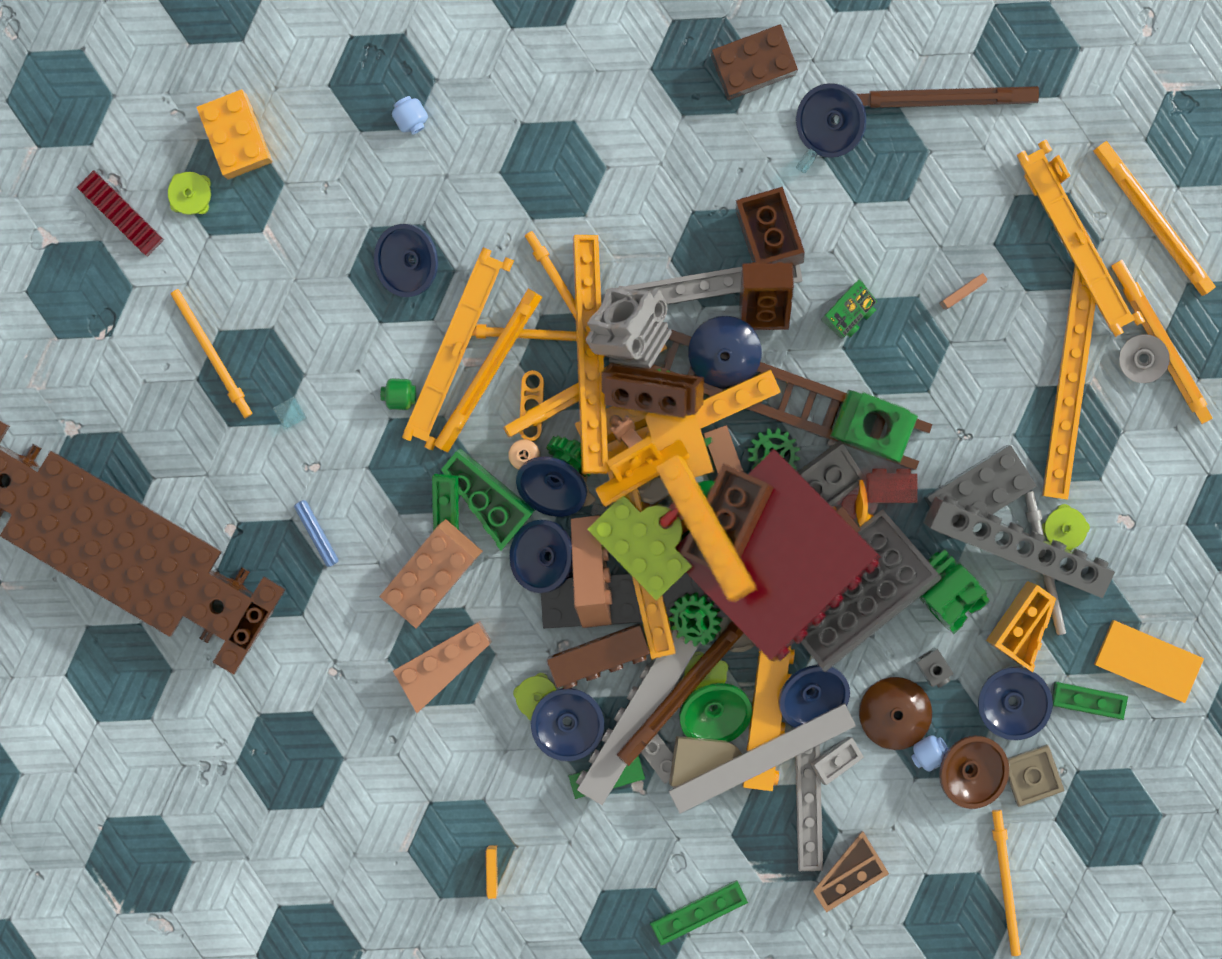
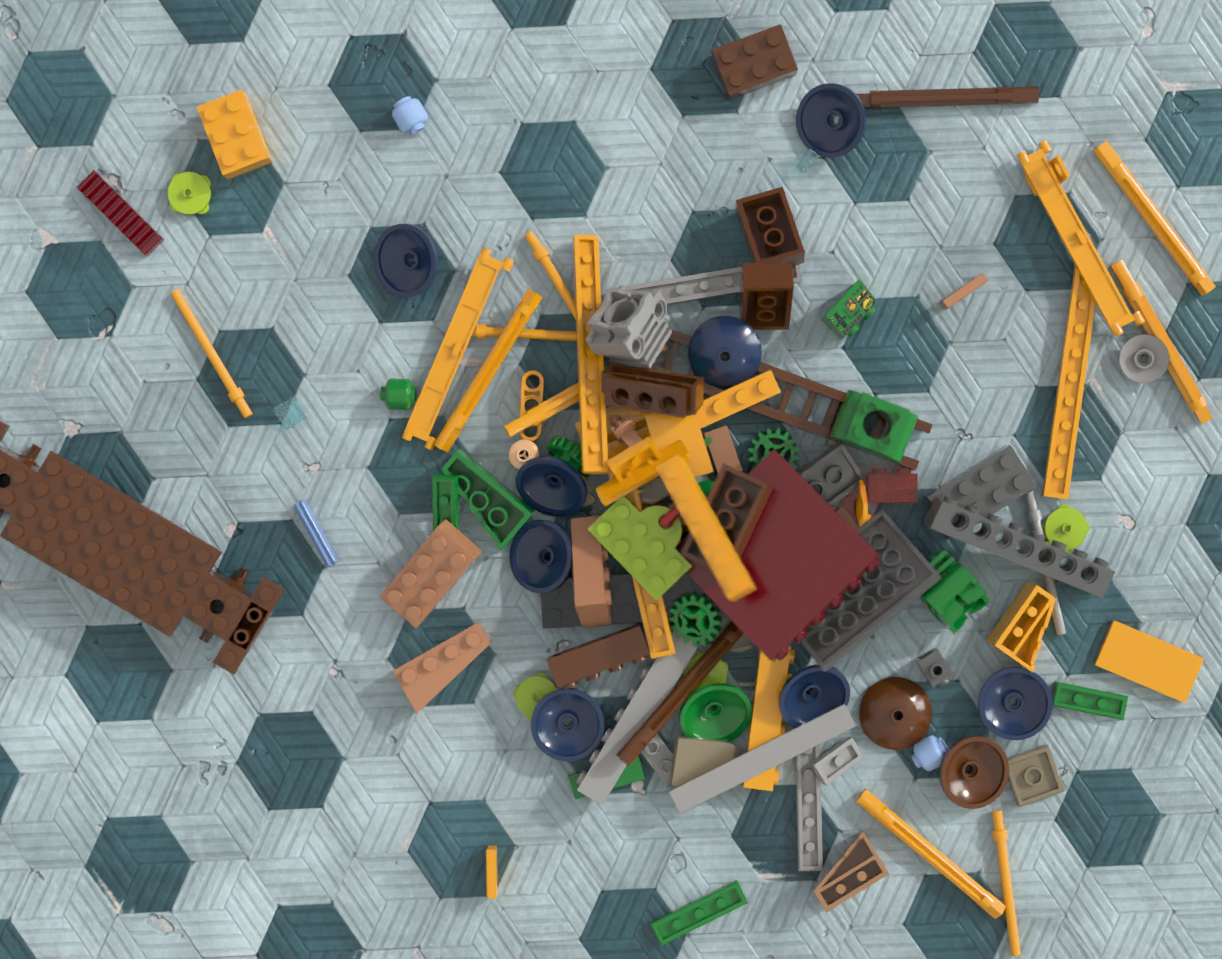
(930, 853): none -> light orange piece

